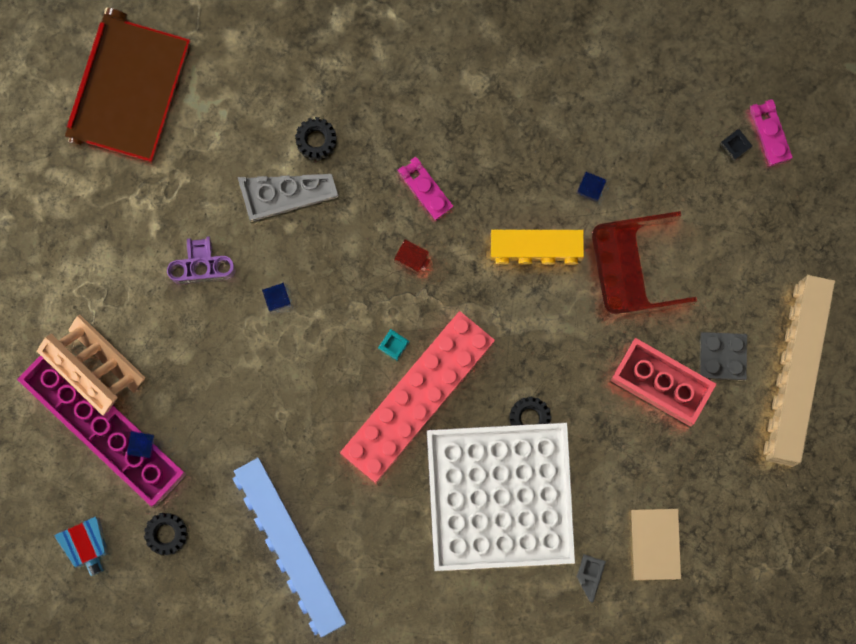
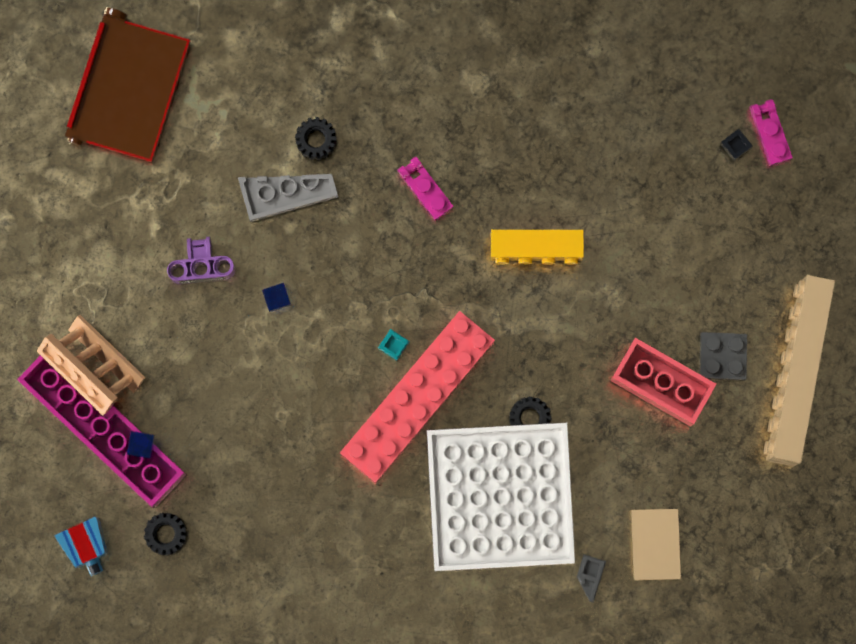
(290, 548): light blue brick -> none
(412, 257): clear red brick -> none
(591, 186): clear blue plate -> none
(621, 269): clear red windscreen -> none

